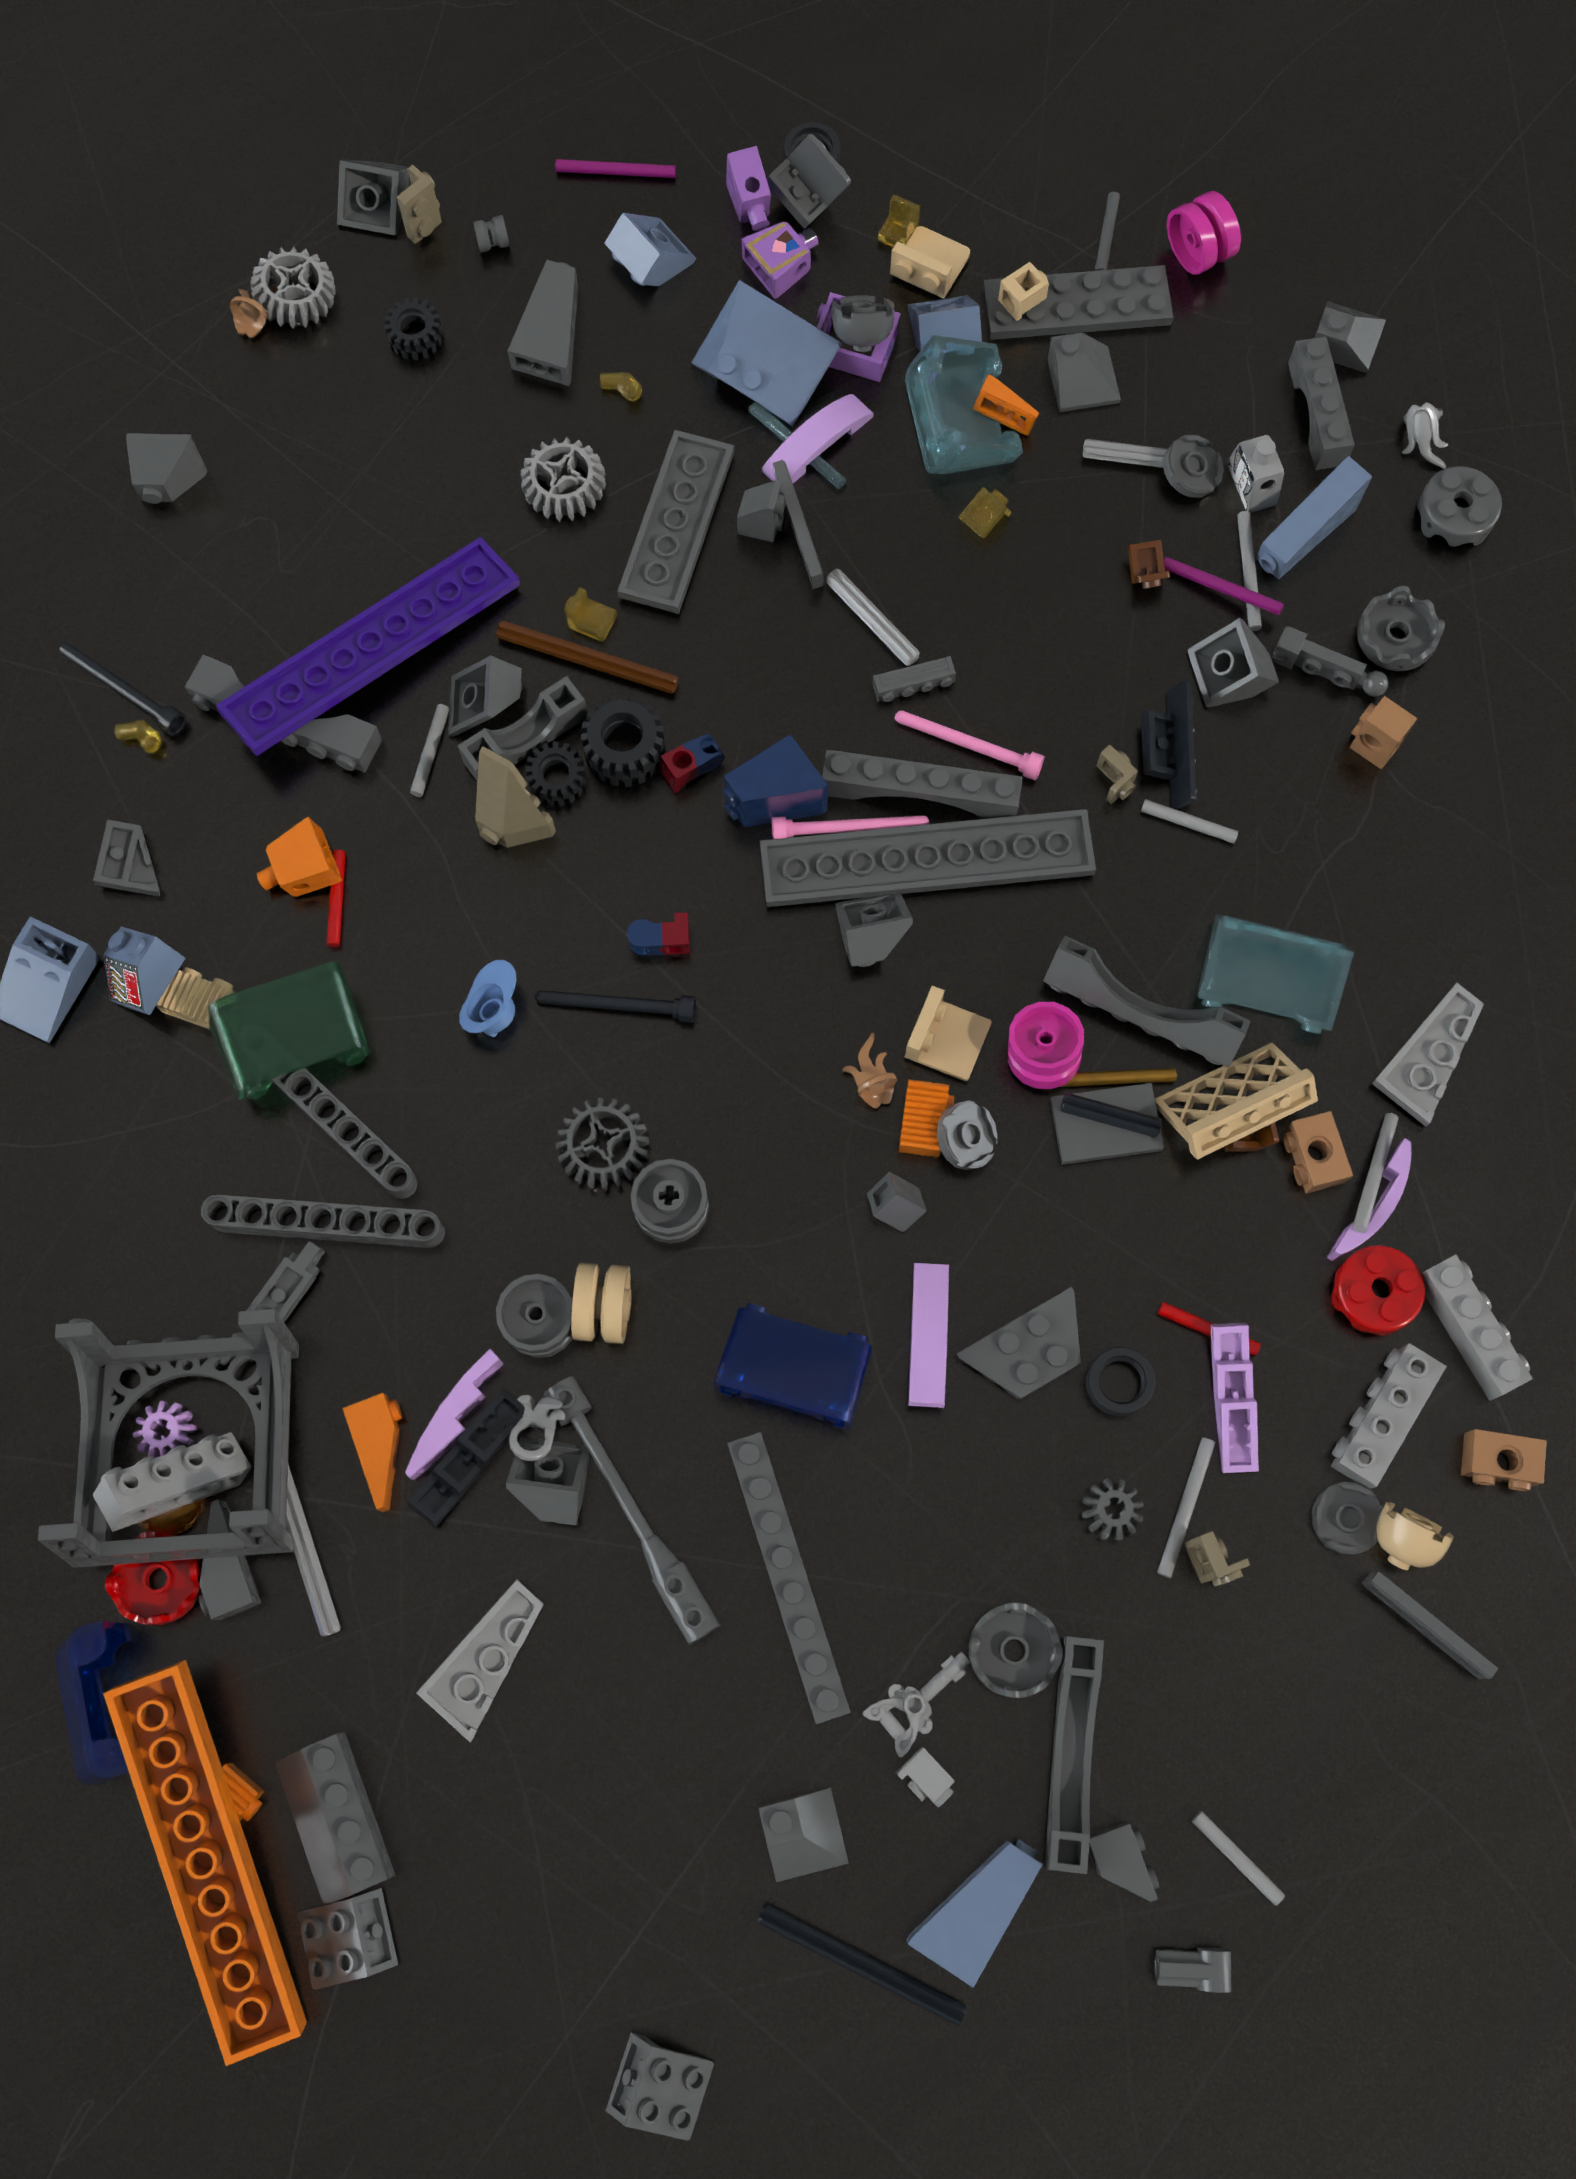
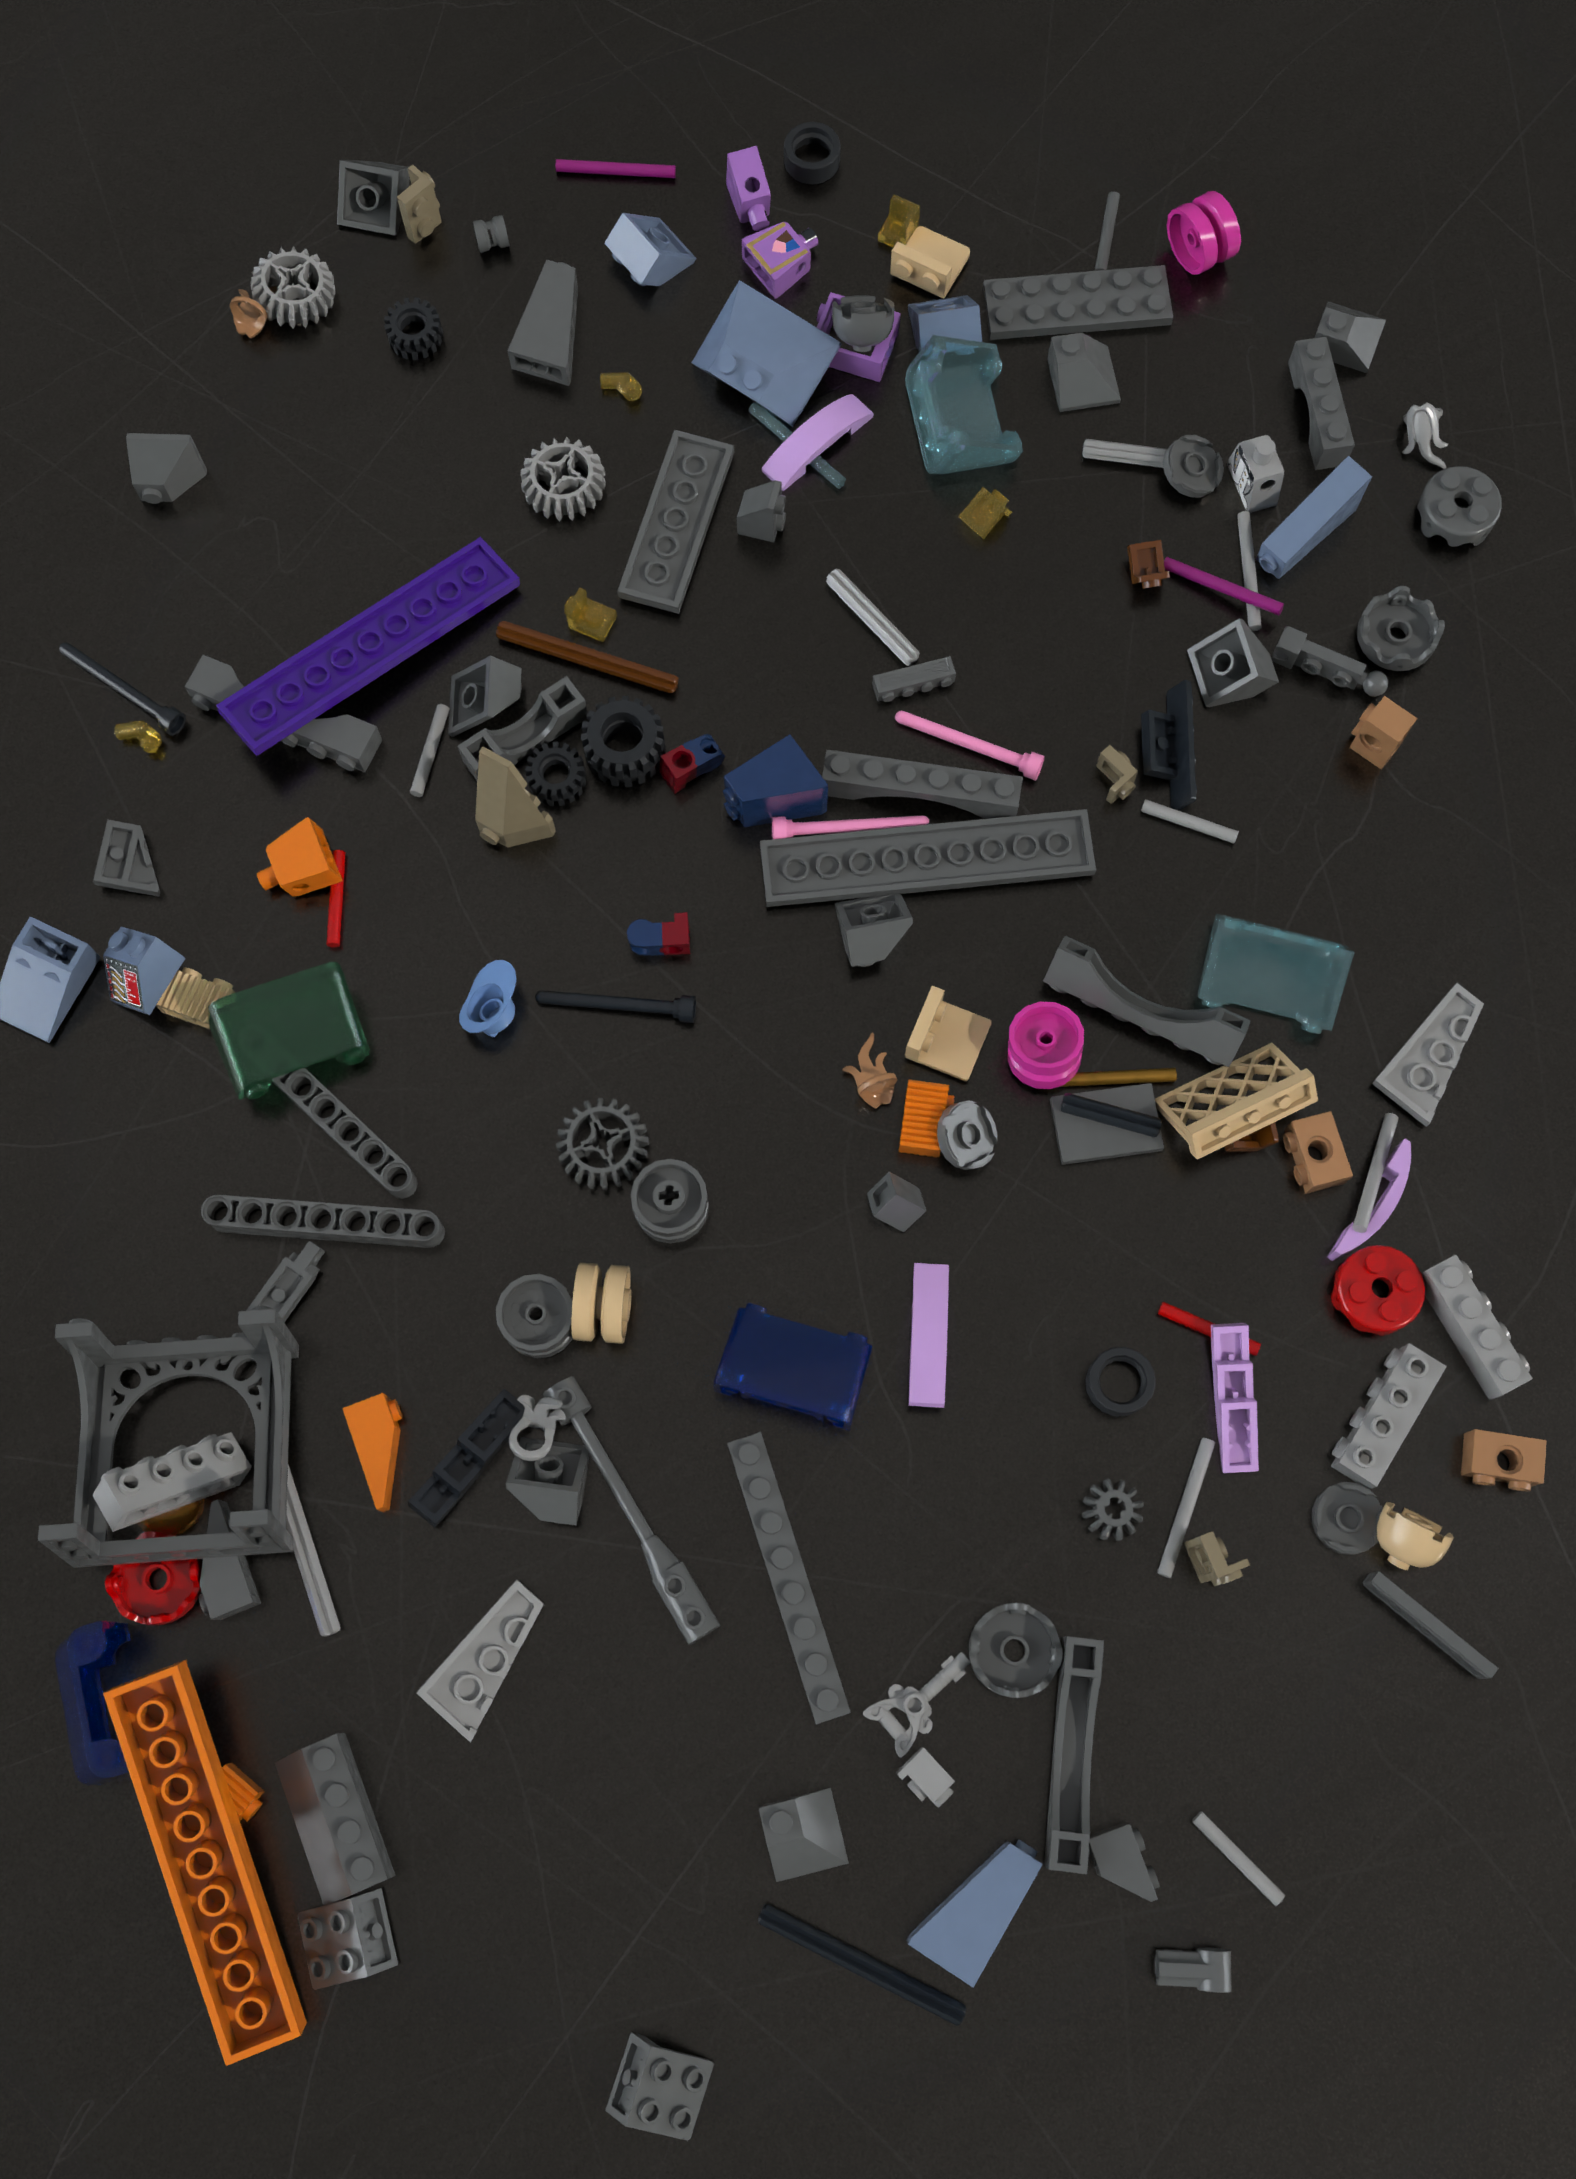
(169, 1417): lavender gear -> none
(445, 1425): lavender slope -> none
(799, 525): dark grey tile -> none
(808, 180): dark grey bracket -> none
(1000, 404): orange slope -> none
(1023, 290): tan brick -> none
(1030, 1348): dark grey wing -> none

